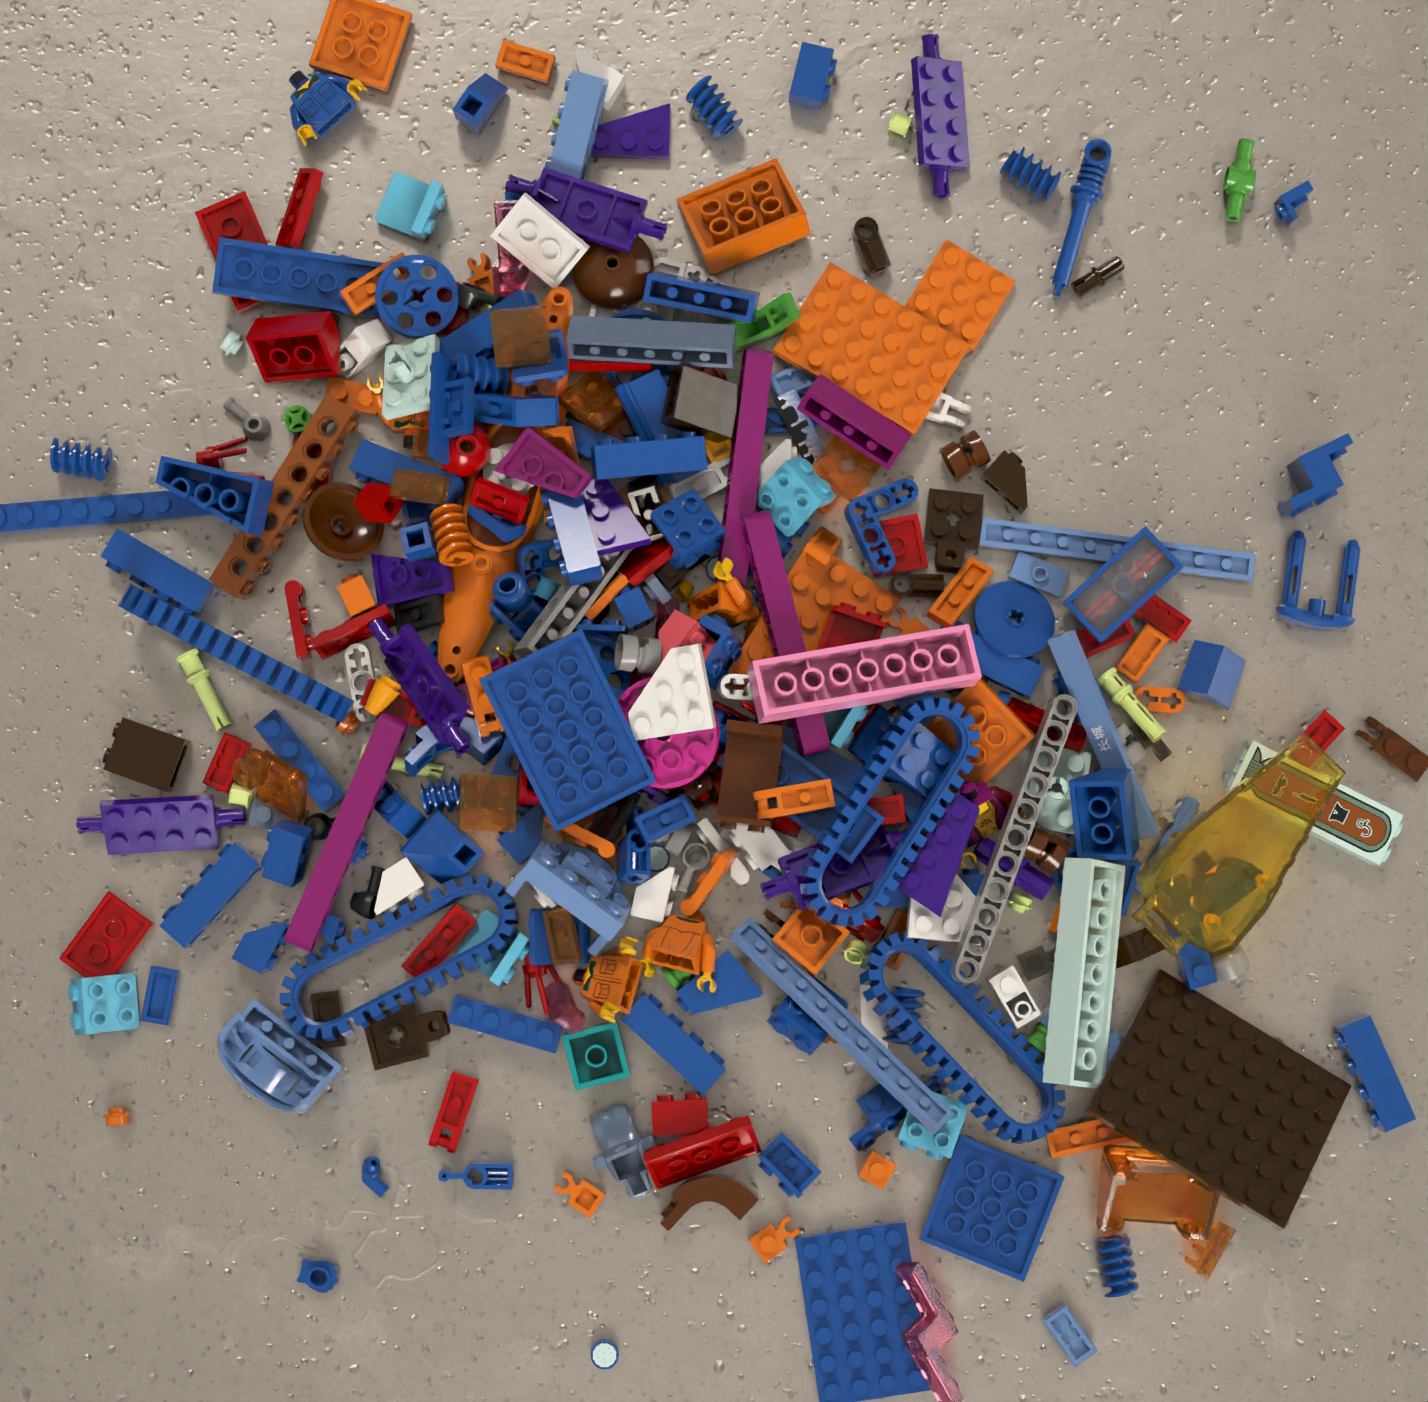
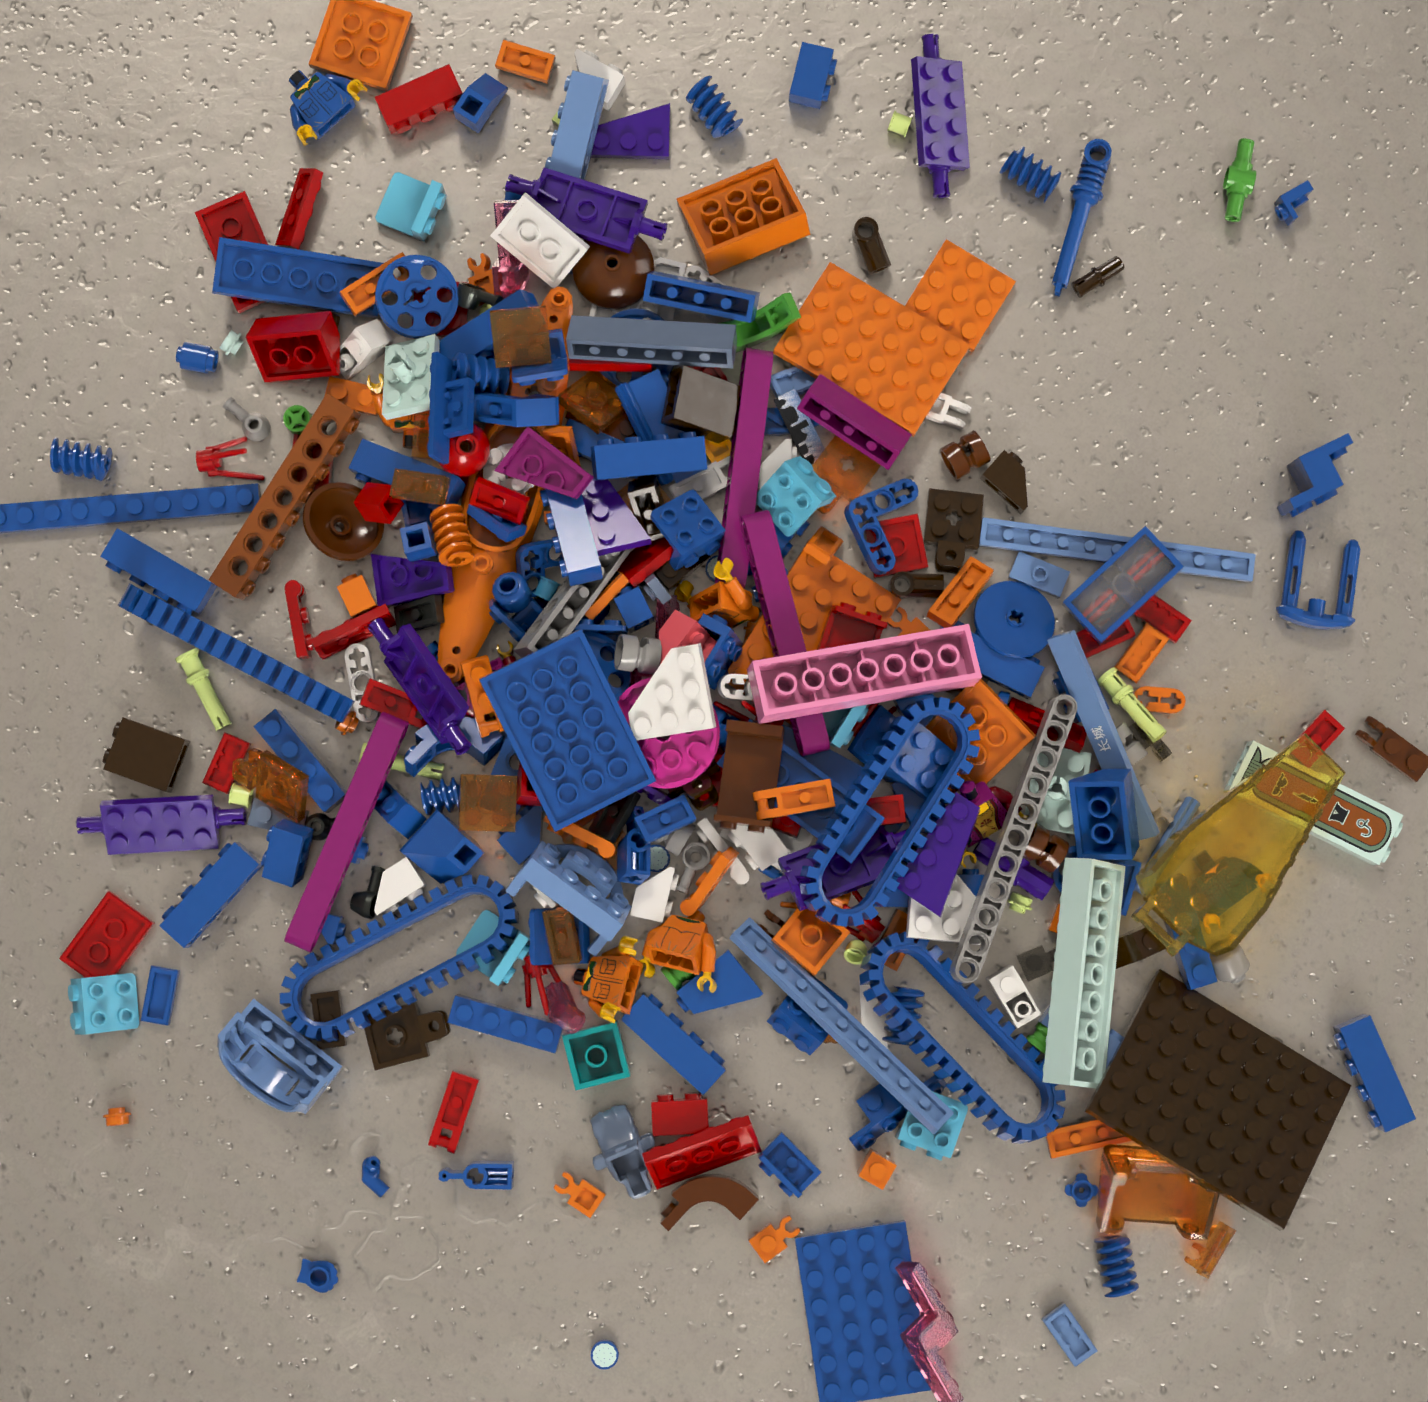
(197, 357): none -> blue brick
(227, 494): blue wedge -> none
(260, 947): blue slope -> none
(382, 694): light orange cone -> none
(419, 99): none -> red brick
(439, 941): red plate -> none
(991, 1207): blue plate -> none
(1089, 1190): none -> blue plate
(1211, 673): blue slope -> none

